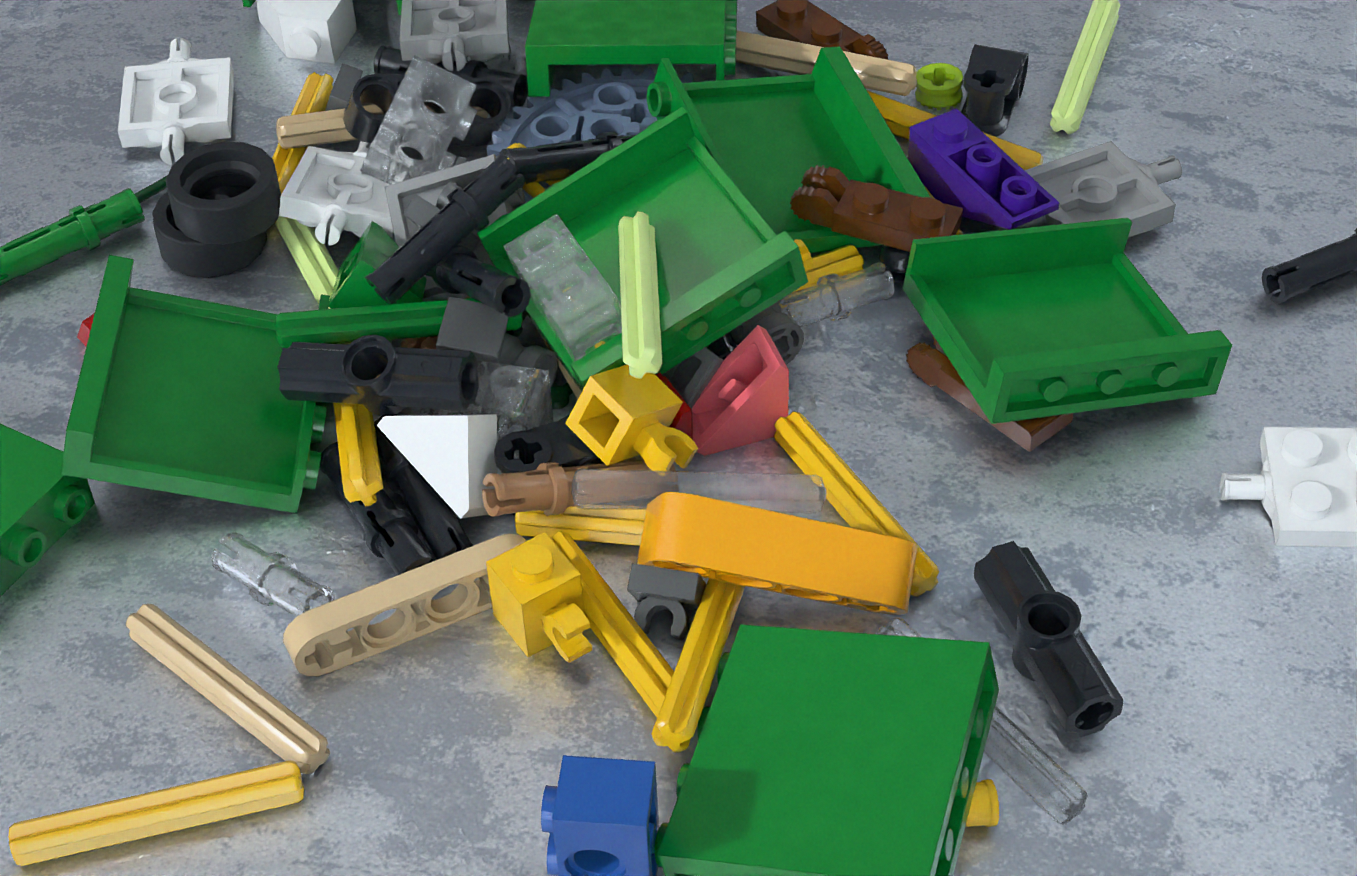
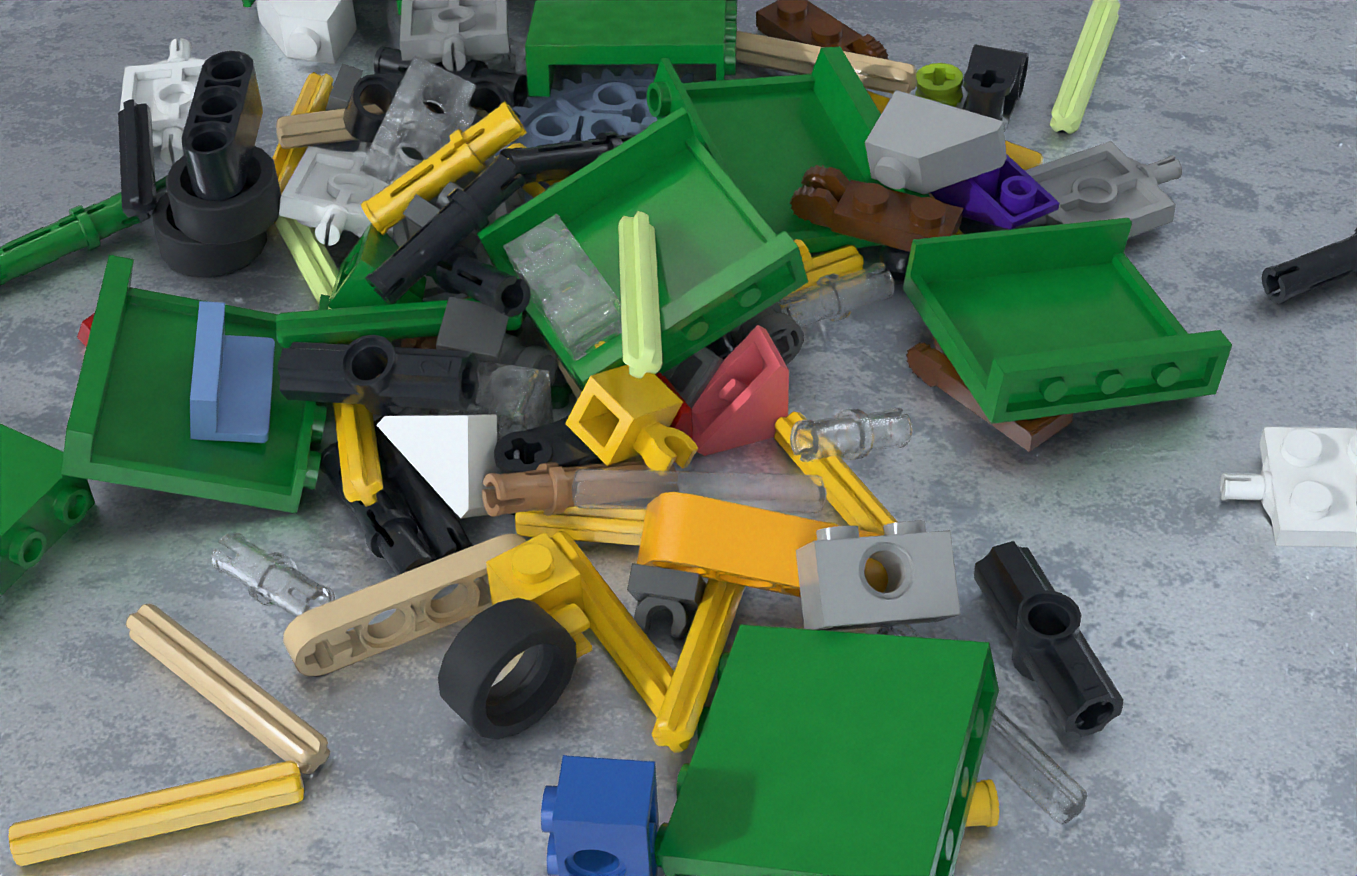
(137, 160): none -> black axle
(222, 125): none -> black beam
(229, 381): none -> medium blue panel
(453, 161): none -> yellow pin
(486, 648): none -> black tyre
(851, 434): none -> clear pin
(918, 571): none -> light grey brick
(932, 144): none -> light grey slope

